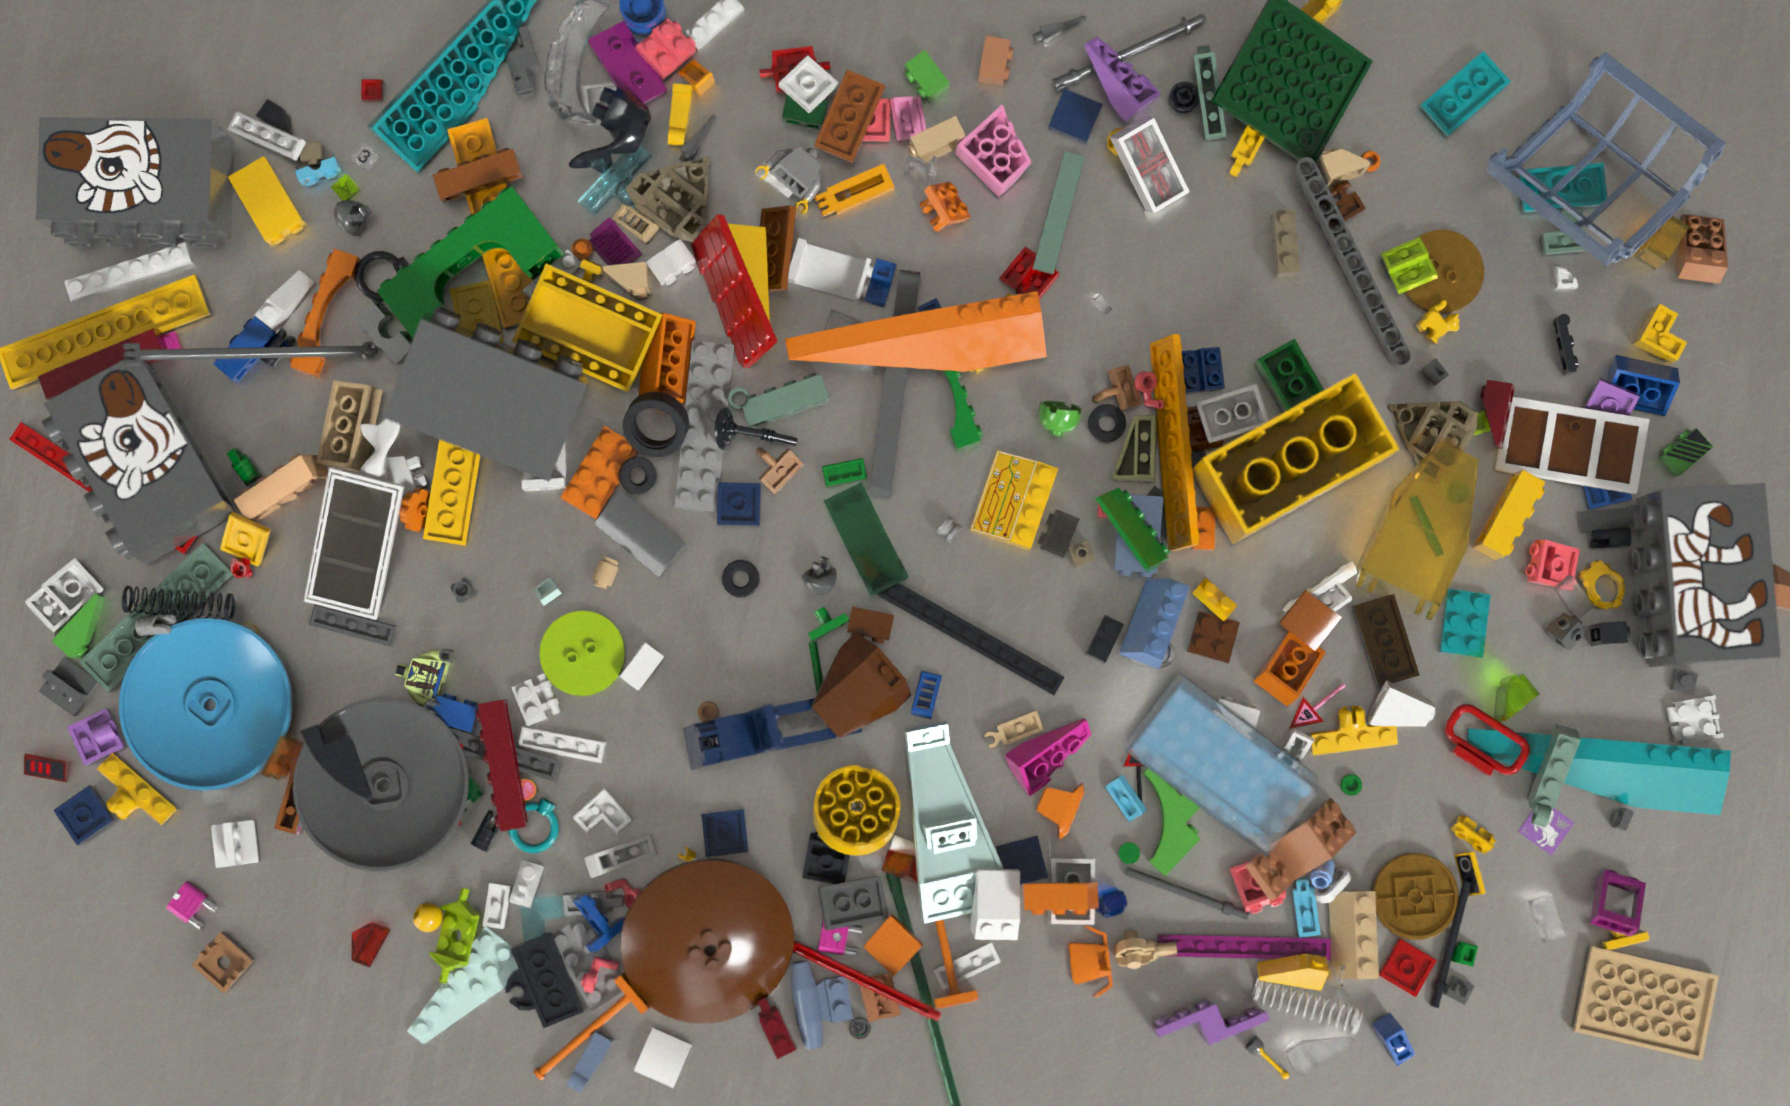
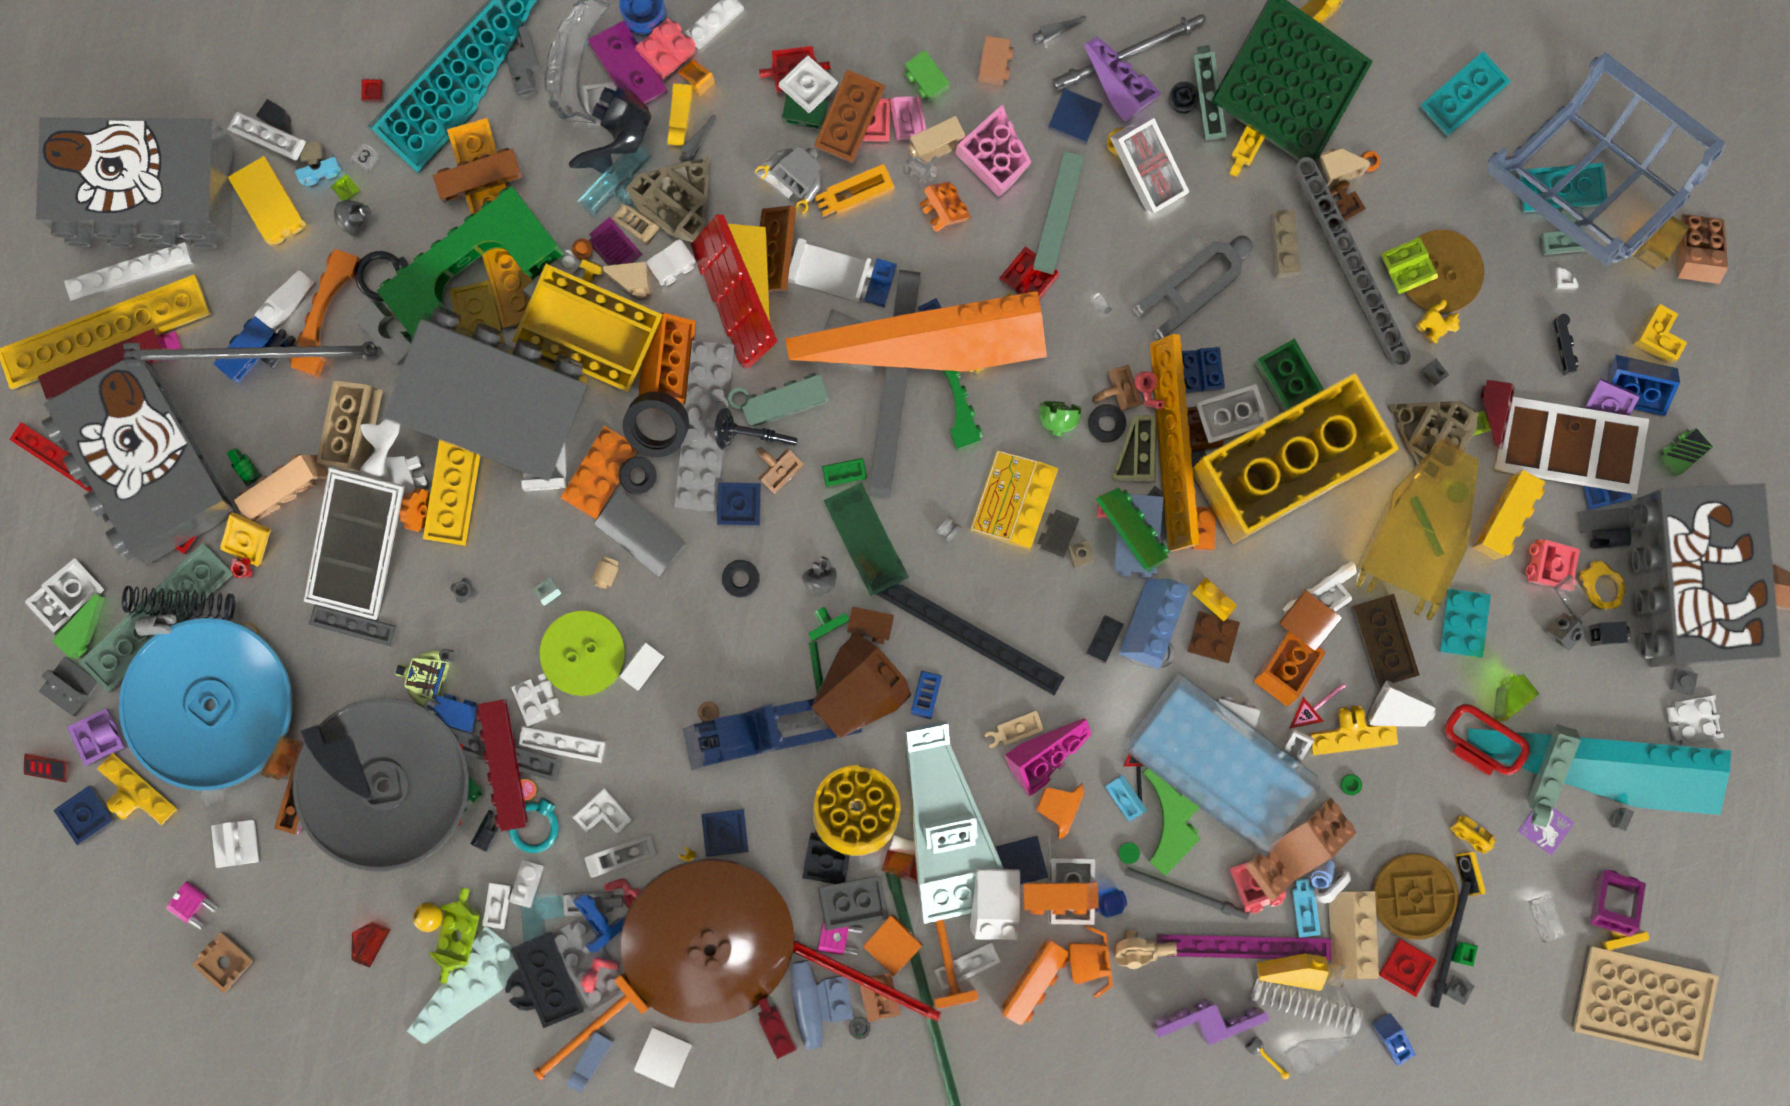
(1034, 982): none -> orange slope
(1235, 252): none -> dark grey piece

